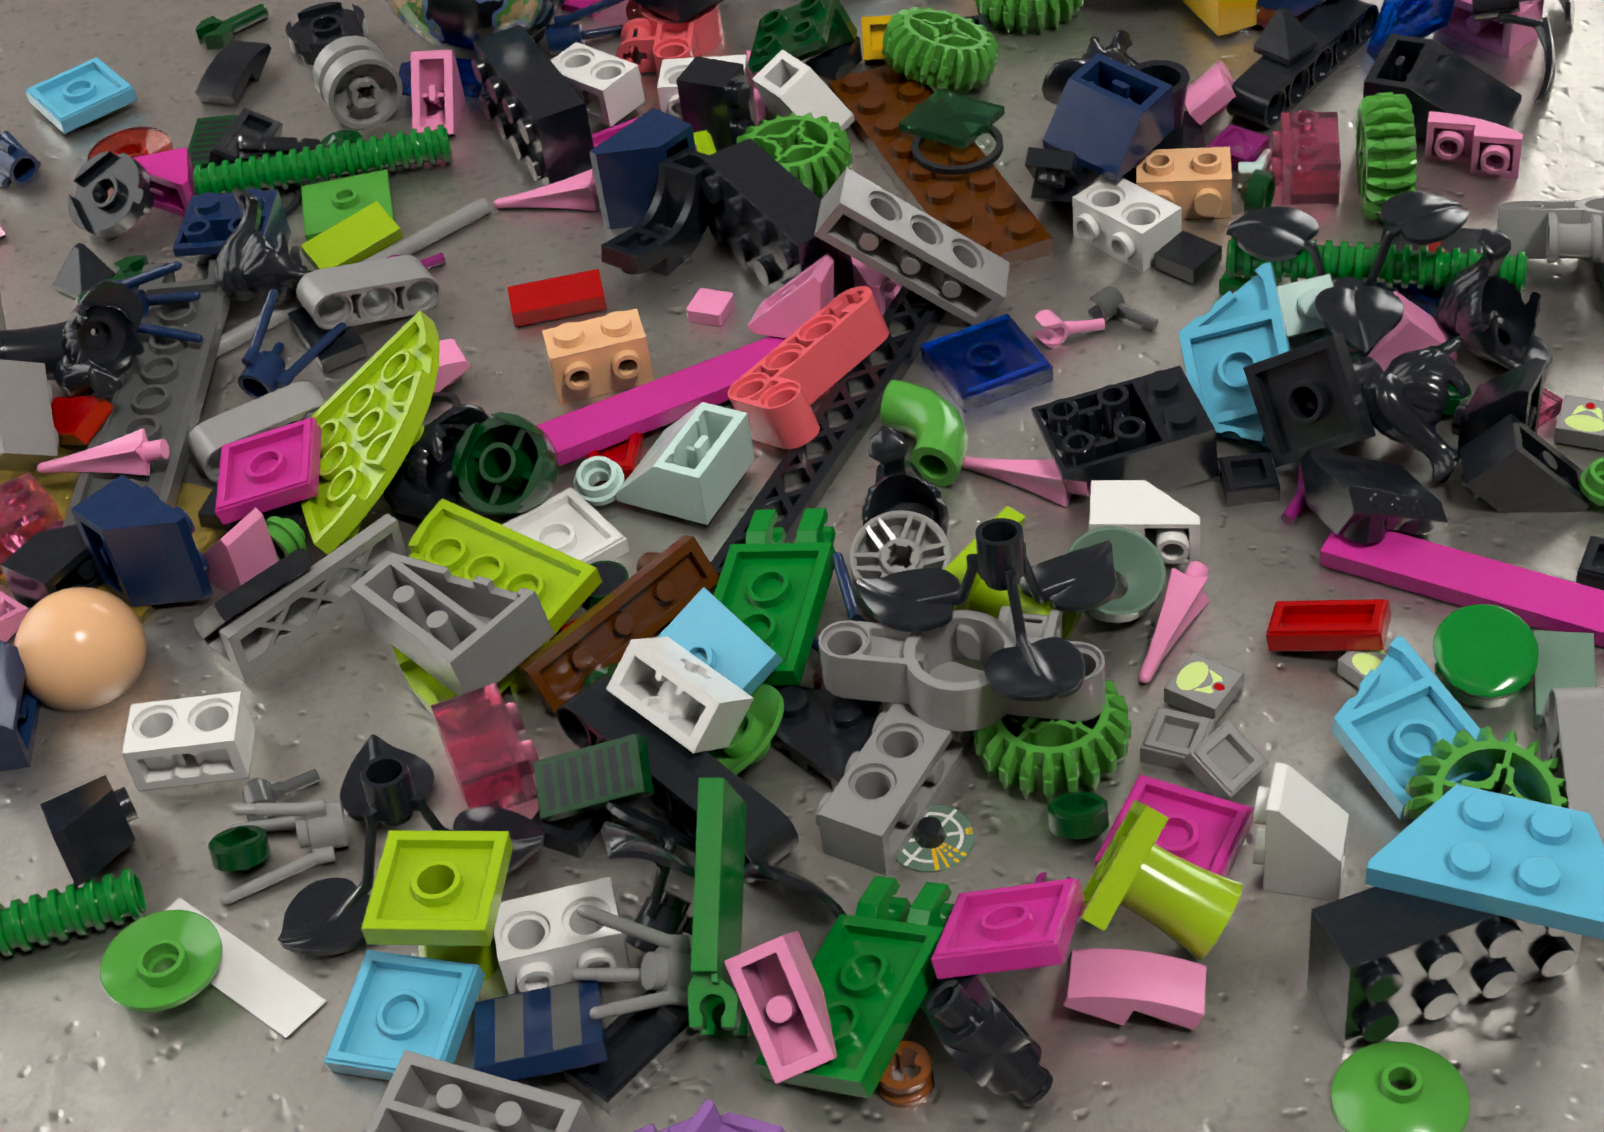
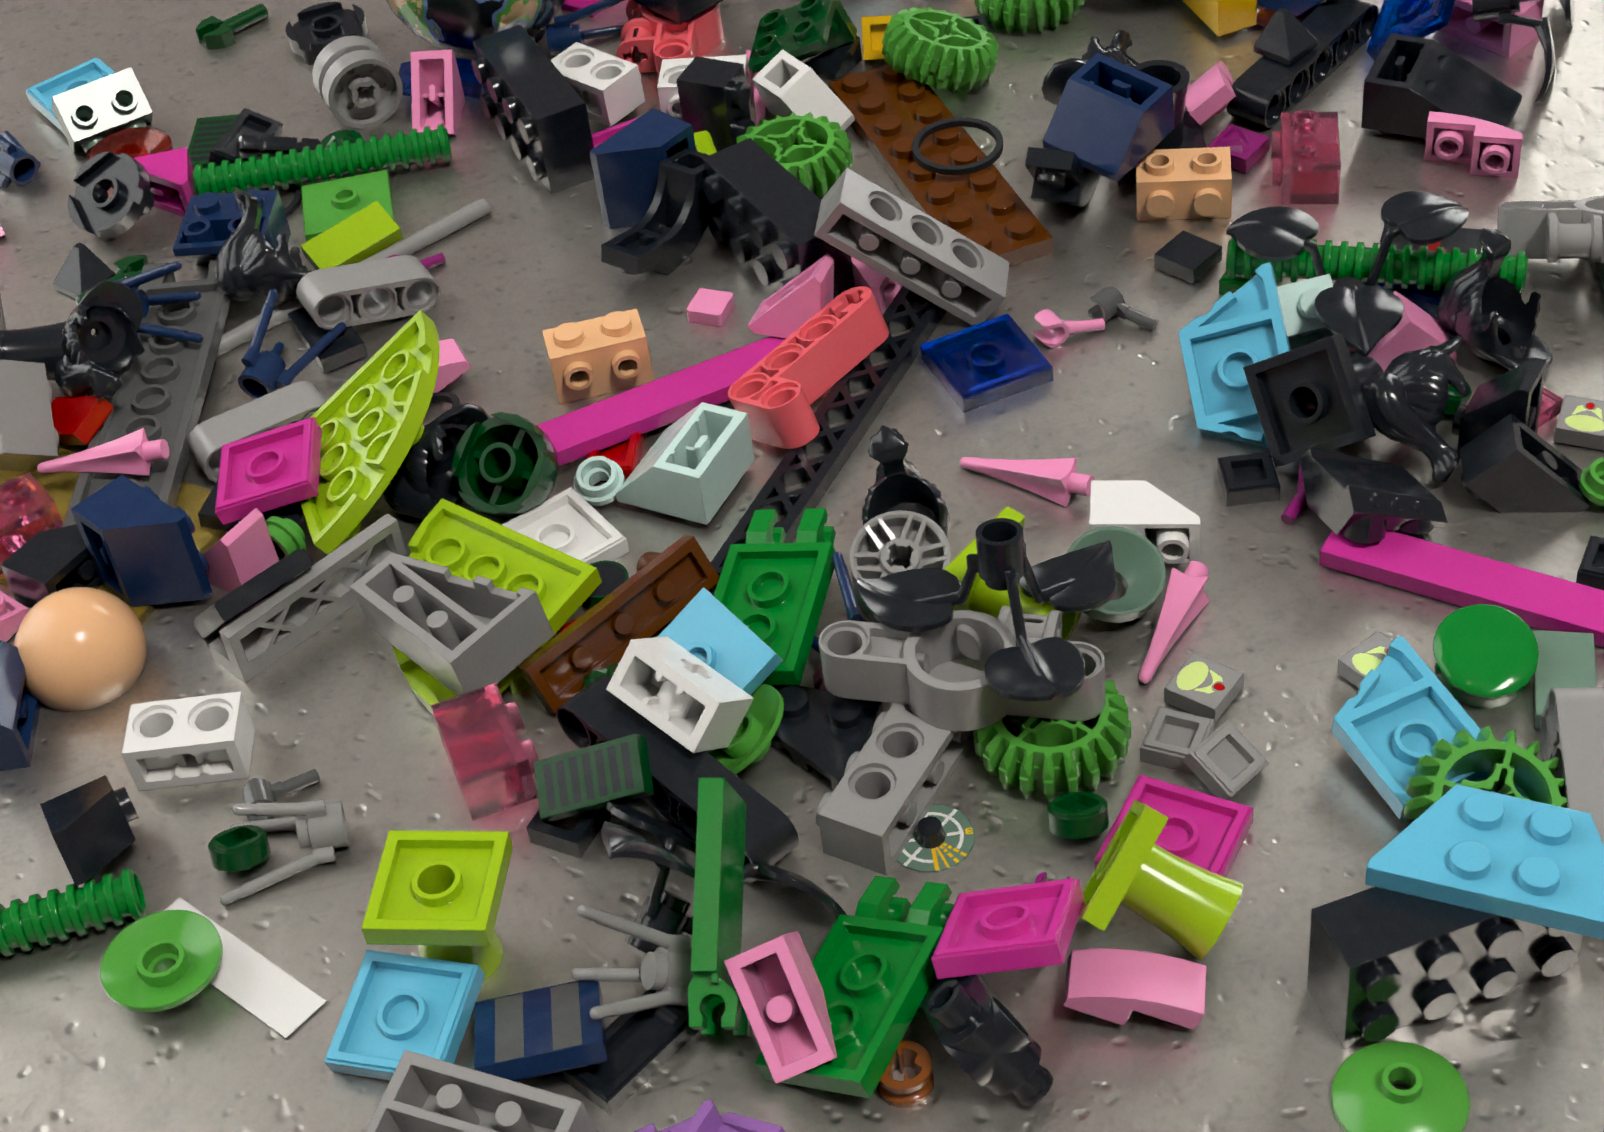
(101, 109): none -> brick
(231, 70): black slope -> none
(387, 789): black plant -> none
(545, 938): white brick -> none
(556, 298): red tile -> none
(572, 193): bright pink piece -> none
(932, 424): bright green cylinder -> none
(951, 118): clear green piece -> none
(1125, 221): white brick -> none
(1132, 432): black slope -> none
(1246, 169): light aqua hand -> none
(1258, 191): dark green tile -> none
(1301, 838): white slope -> none
(1329, 625): red tile -> none
(1384, 150): bright green gear -> none

